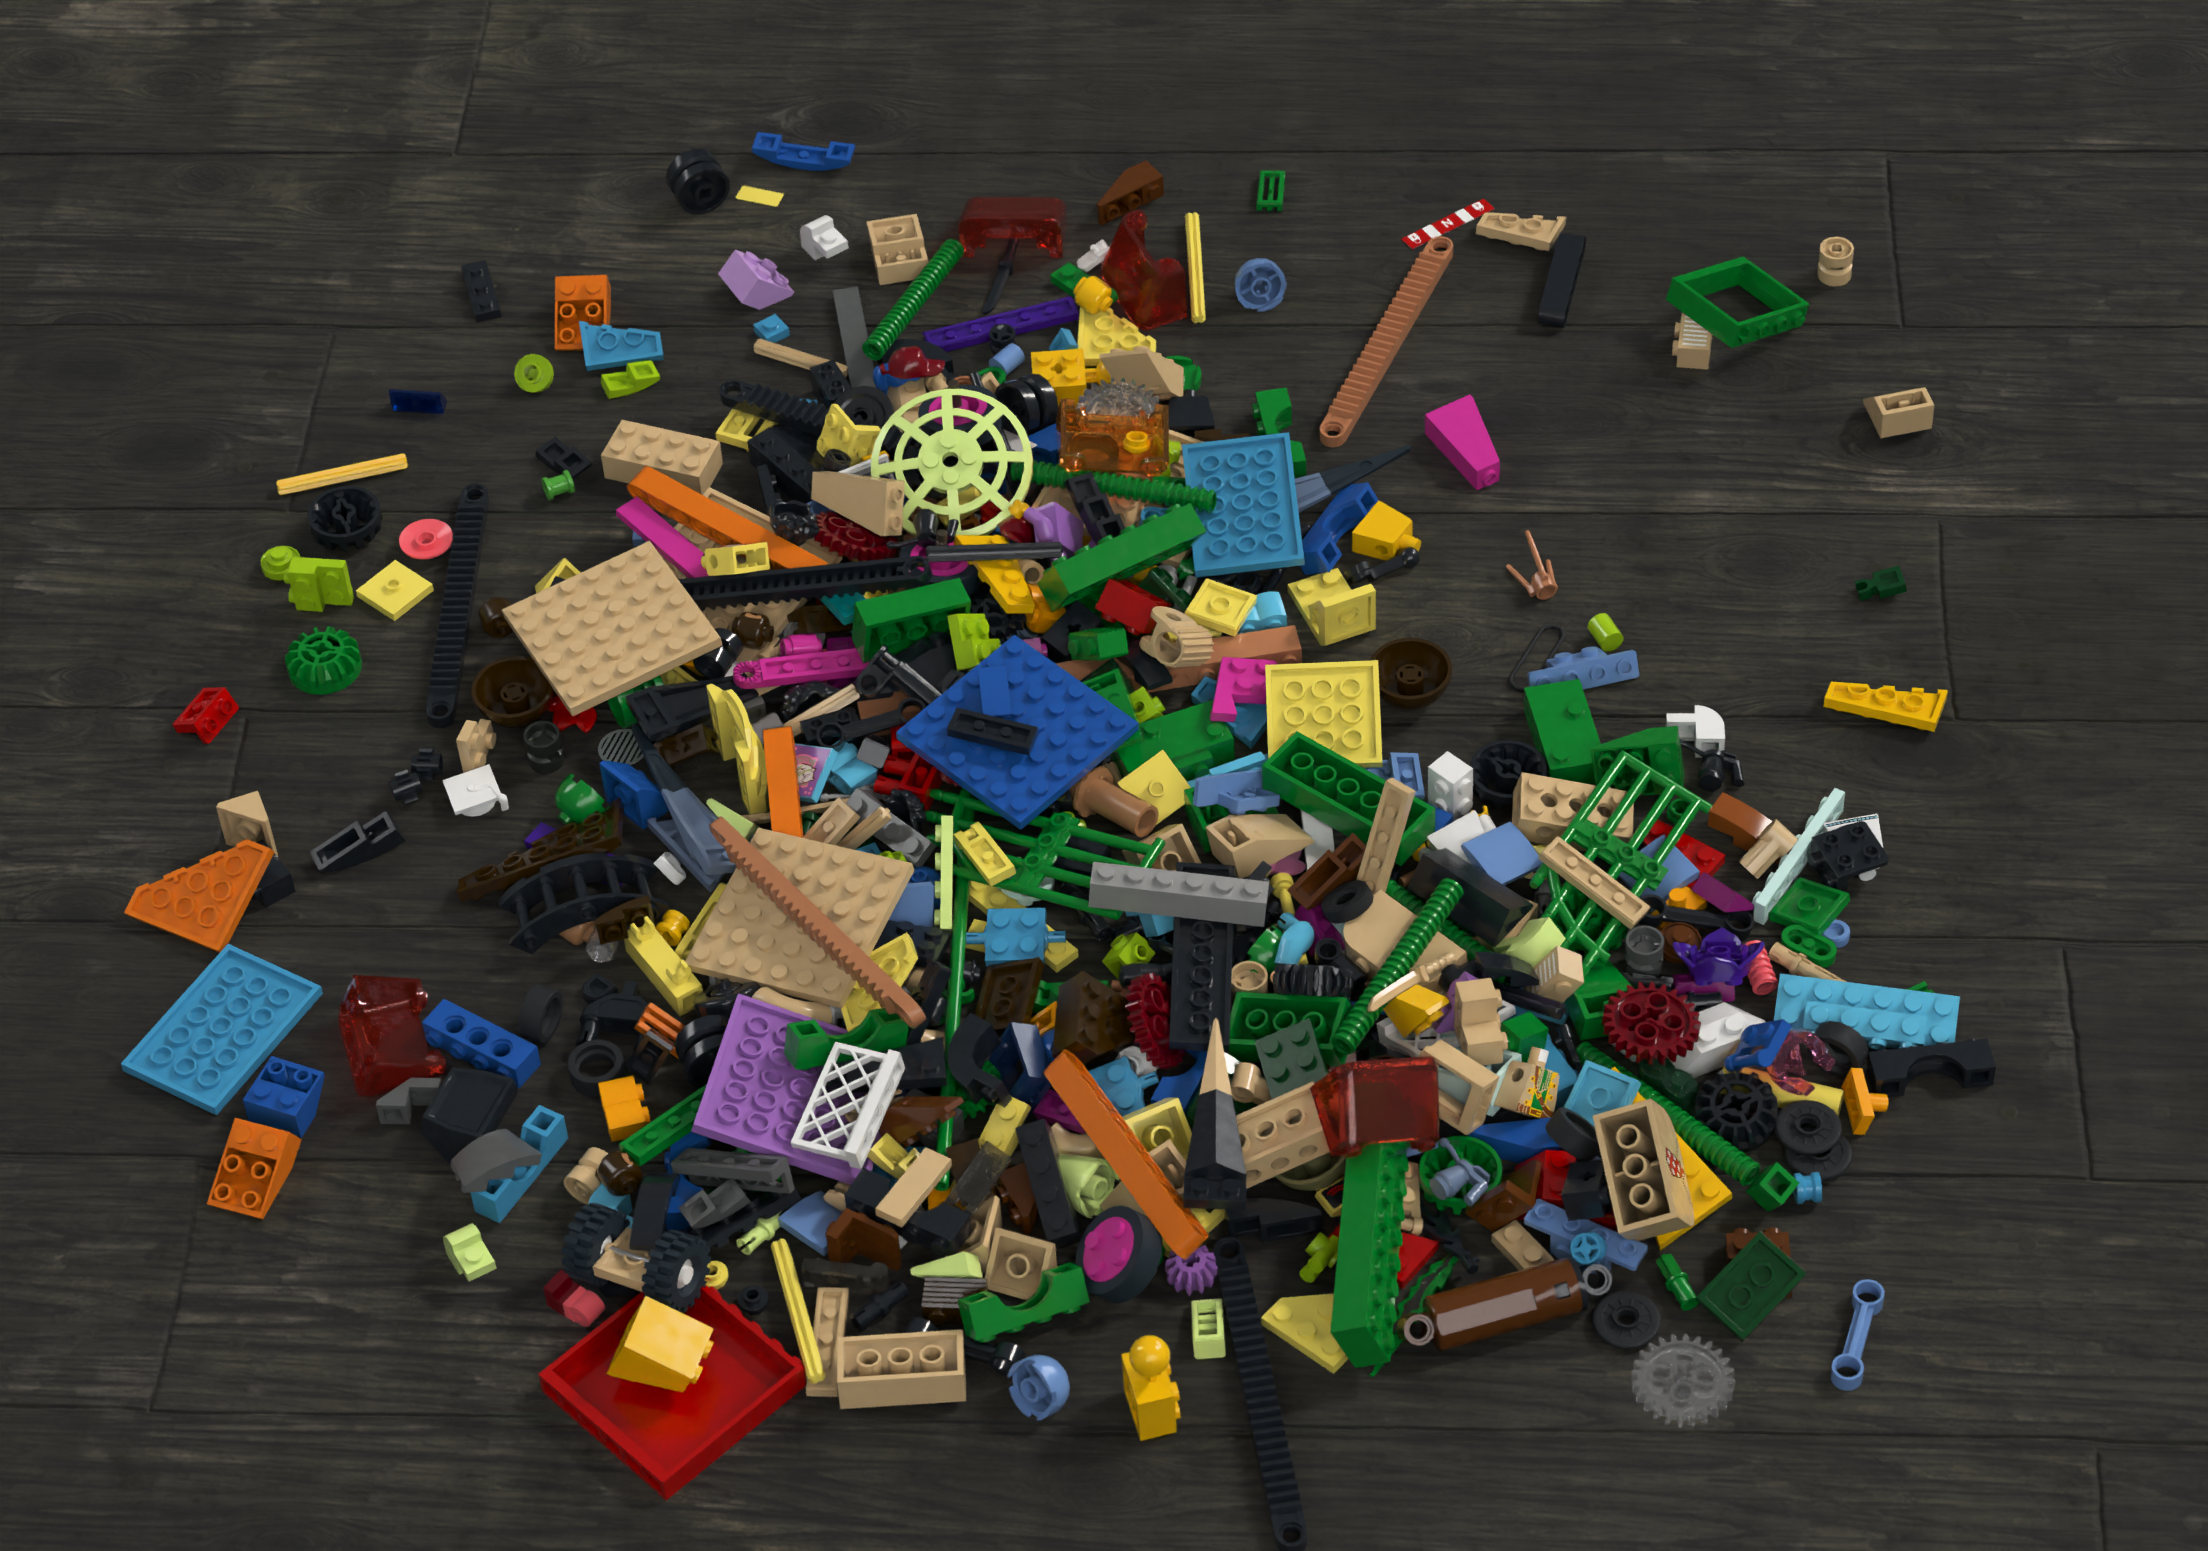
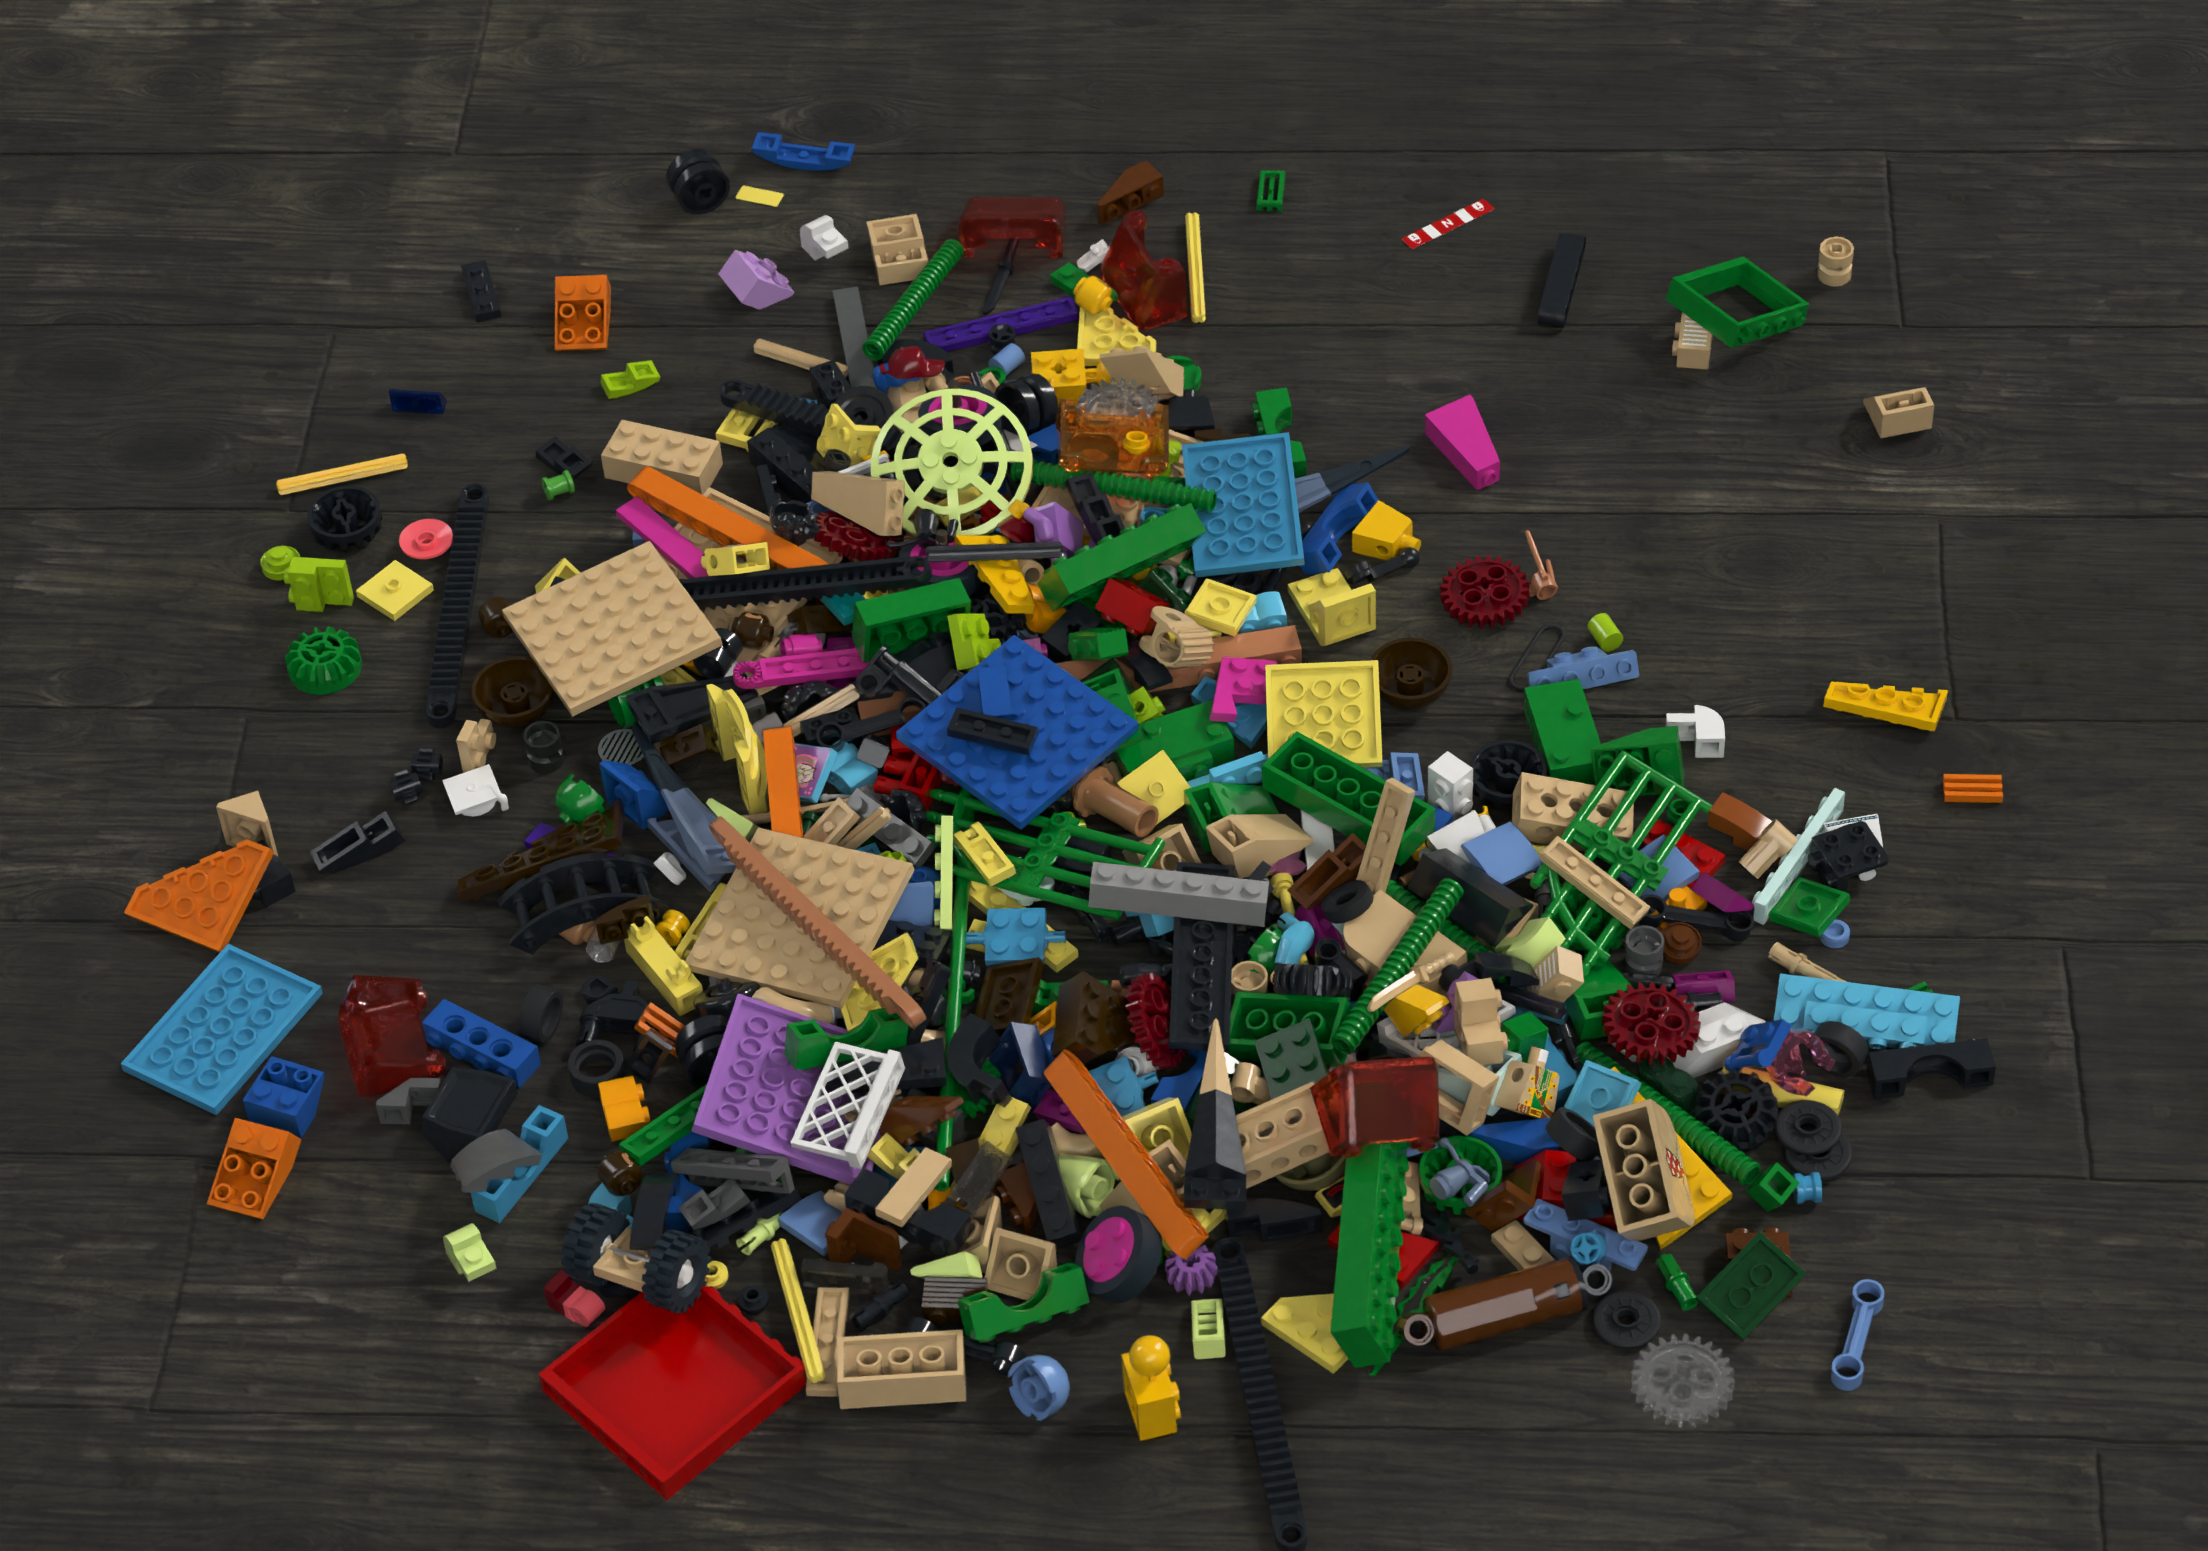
(207, 713): red bracket -> none
(534, 373): lime plate -> none
(563, 718): red plate -> none
(584, 1178): tan wheel -> none
(615, 347): dark azure wing -> none
(661, 1347): yellow slope -> none
(771, 329): dark azure plate -> none
(1063, 341): dark azure plate -> none
(1127, 950): lime brick -> none
(1235, 791): medium blue bracket -> none
(1260, 284): medium blue cylinder -> none
(1323, 1253): lime plate -> none
(1385, 341): nougat gear -> none
(1485, 591): none -> dark red gear
(1528, 232): tan wing -> none
(1712, 770): black piece -> none
(1718, 958): dark purple brick -> none
(1761, 973): coral piece -> none
(1813, 945): green plate -> none
(1860, 1102): light orange tile -> none
(1884, 582): dark green plate -> none
(1966, 787): none -> orange tile

